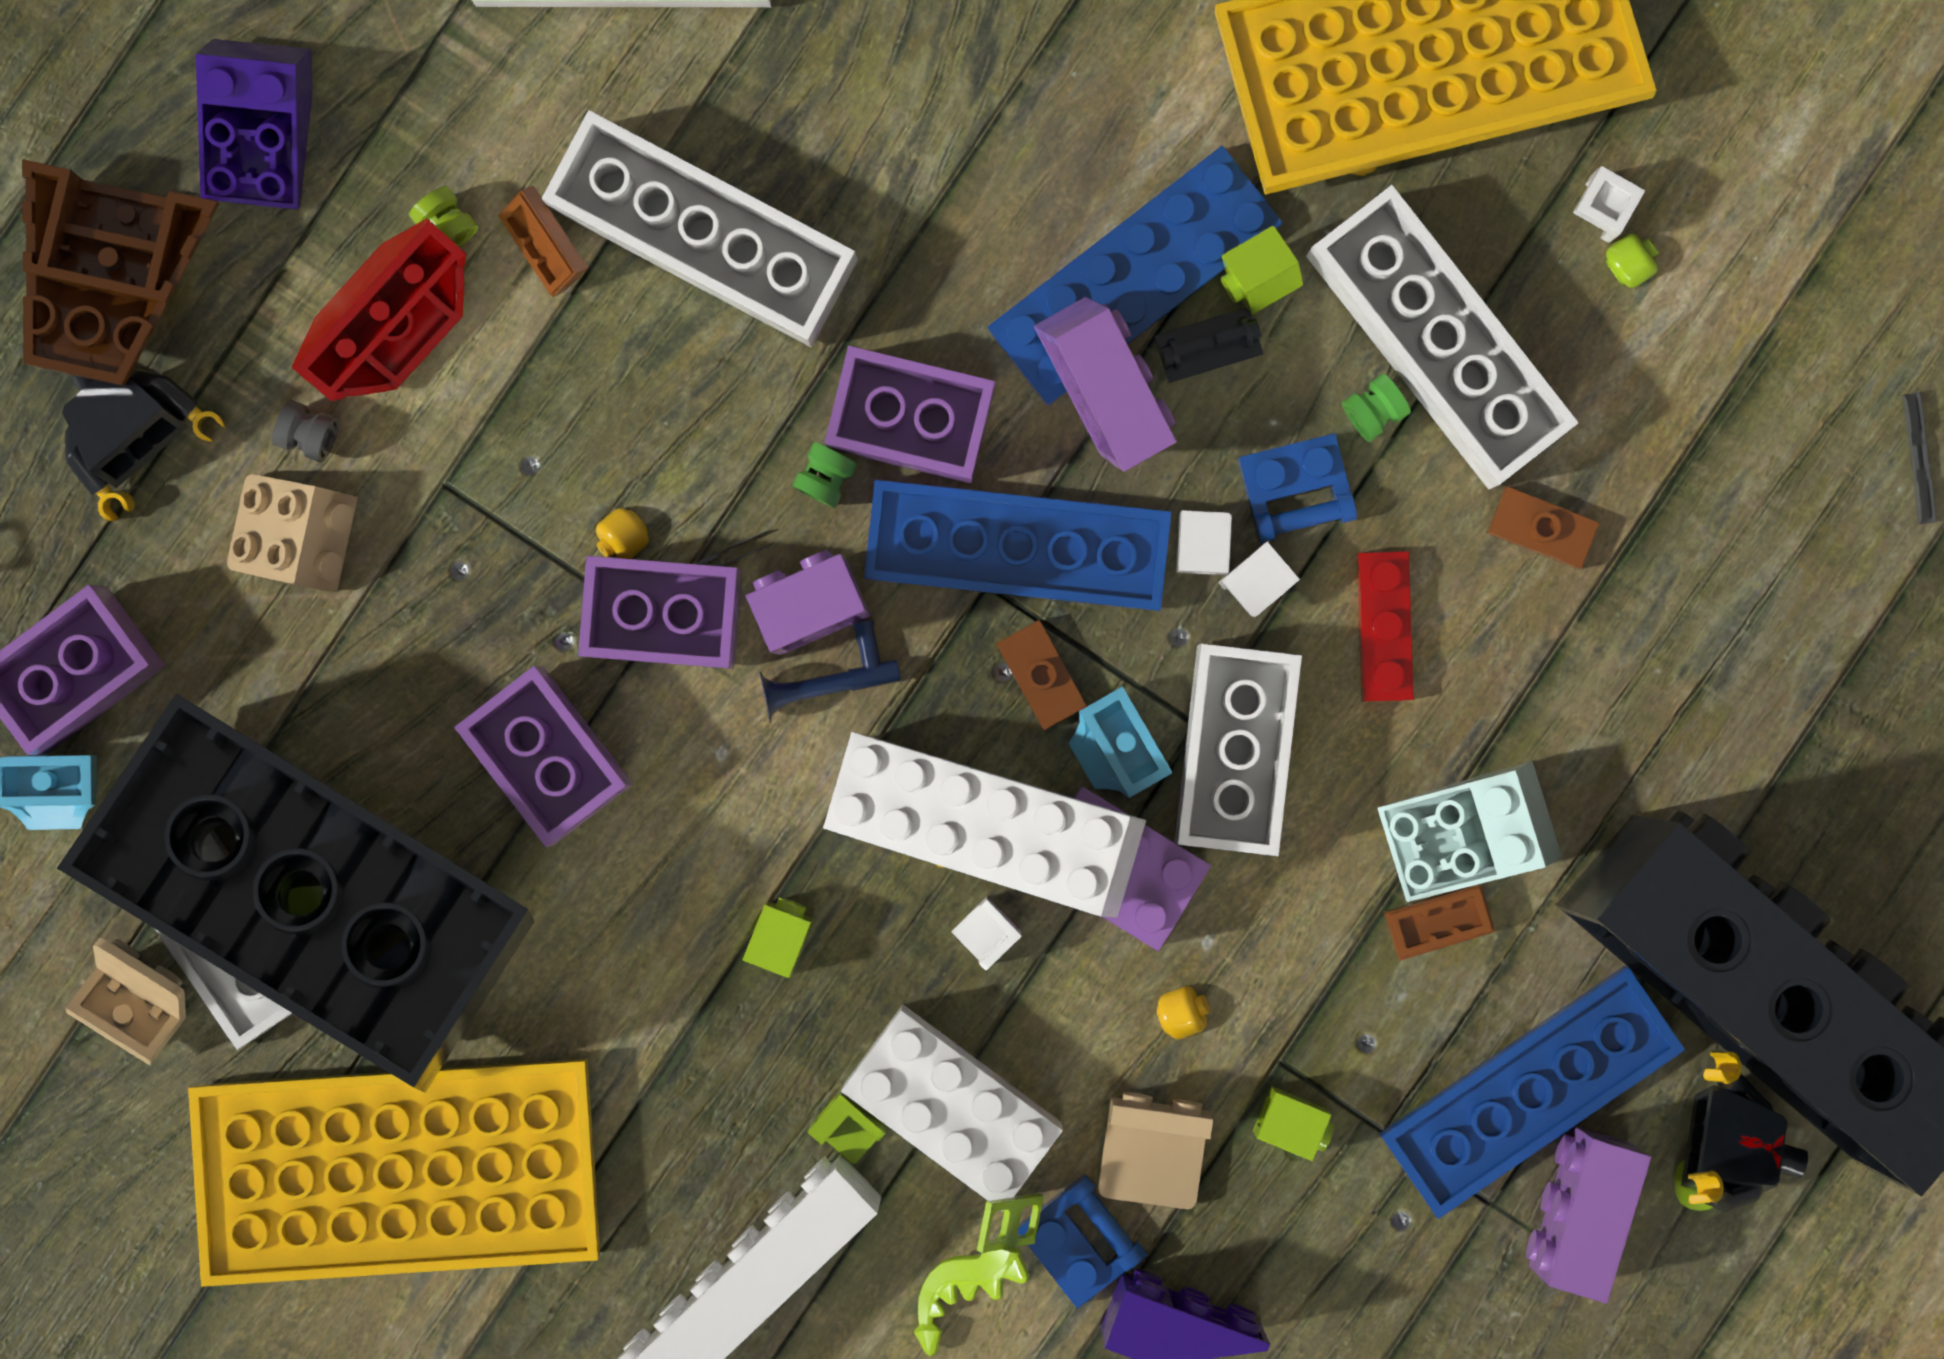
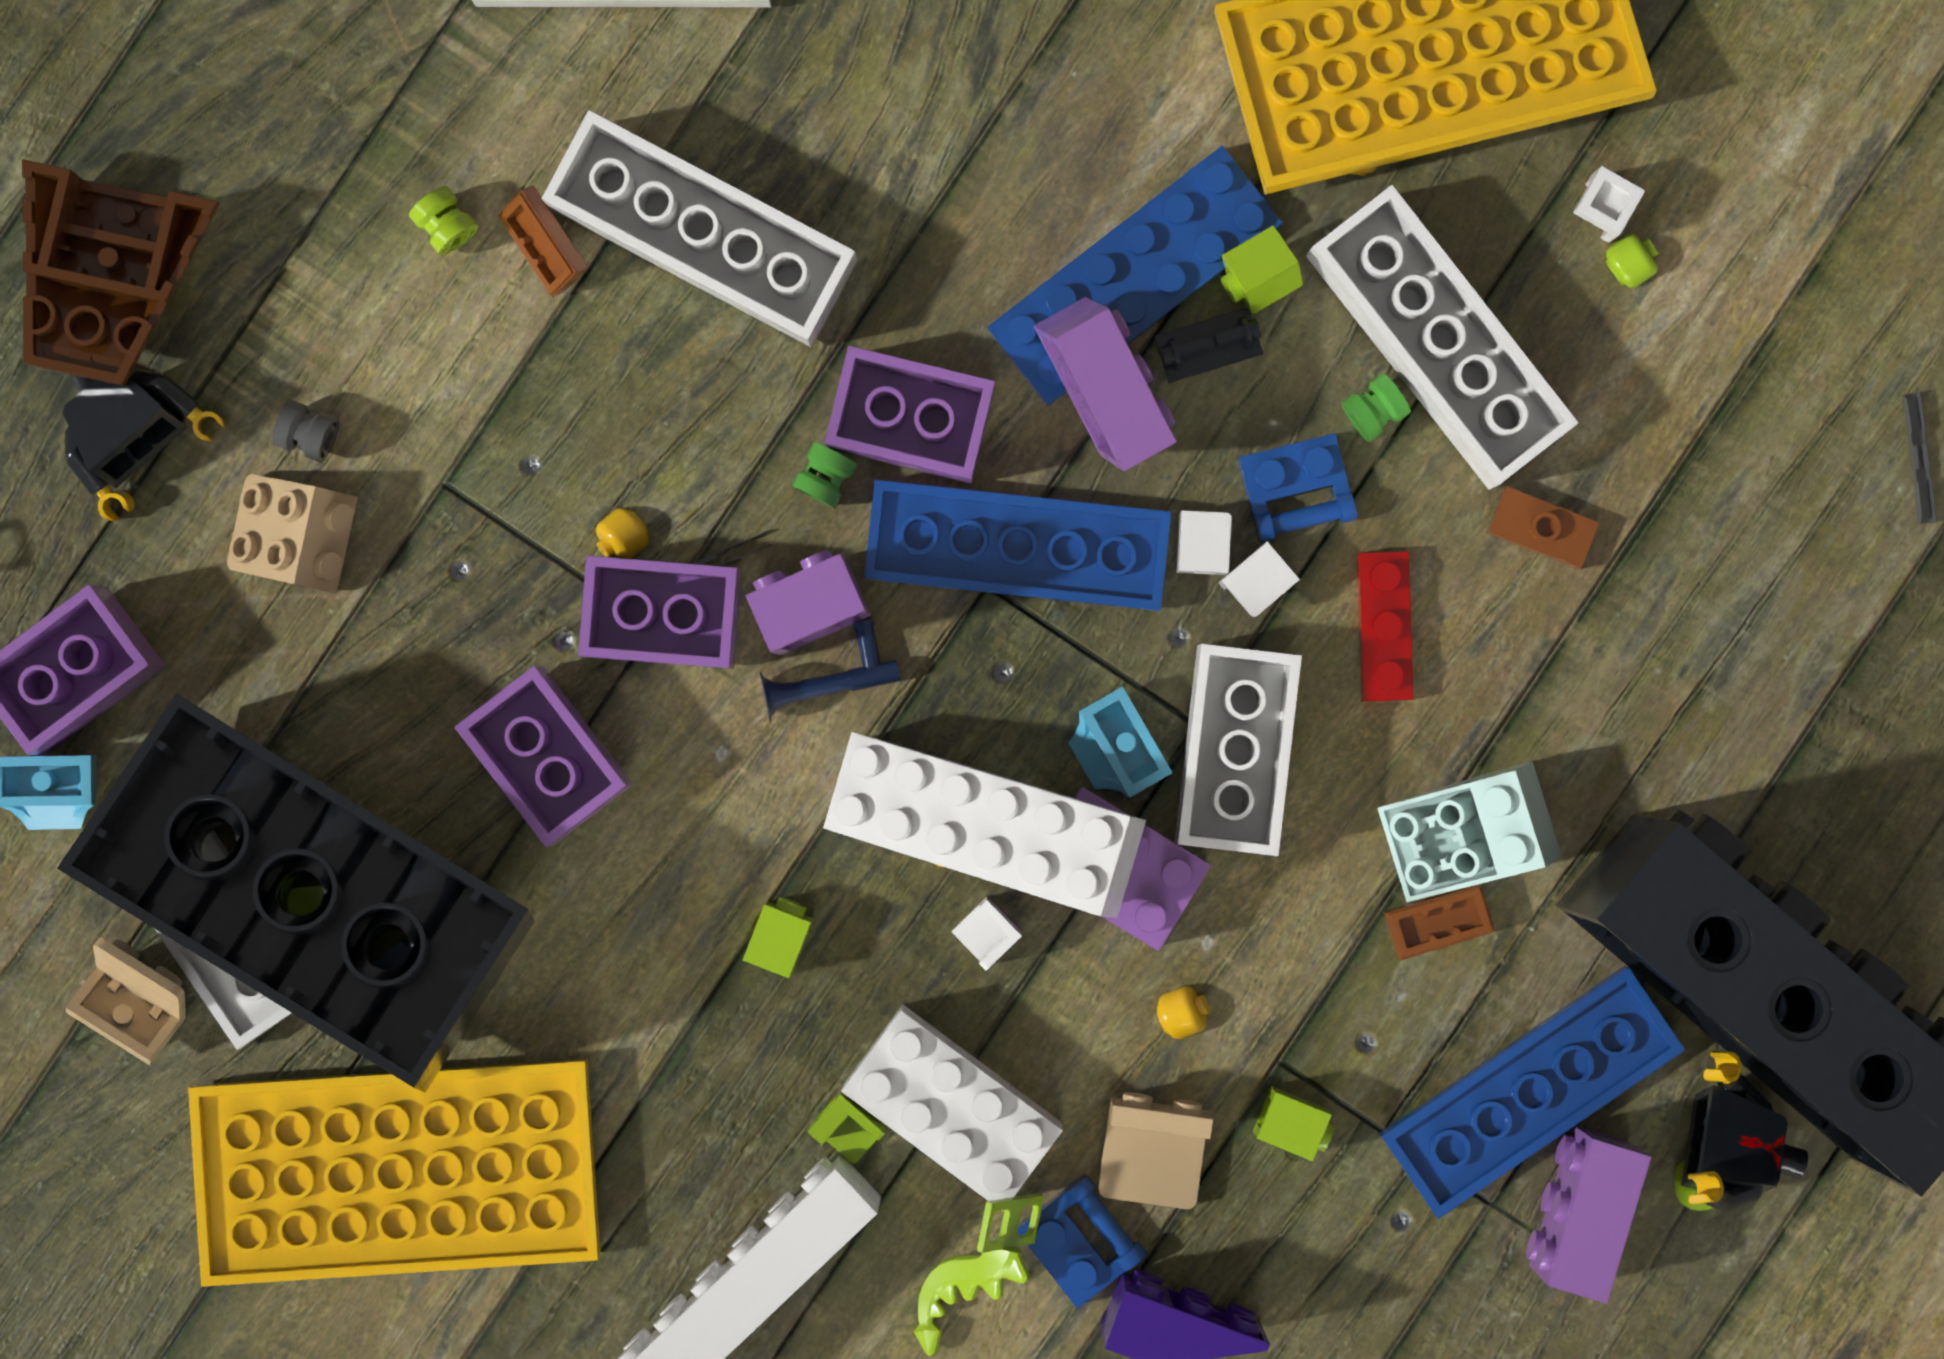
(253, 122): dark purple slope -> none
(386, 316): red wedge -> none
(1041, 675): dark orange plate -> none

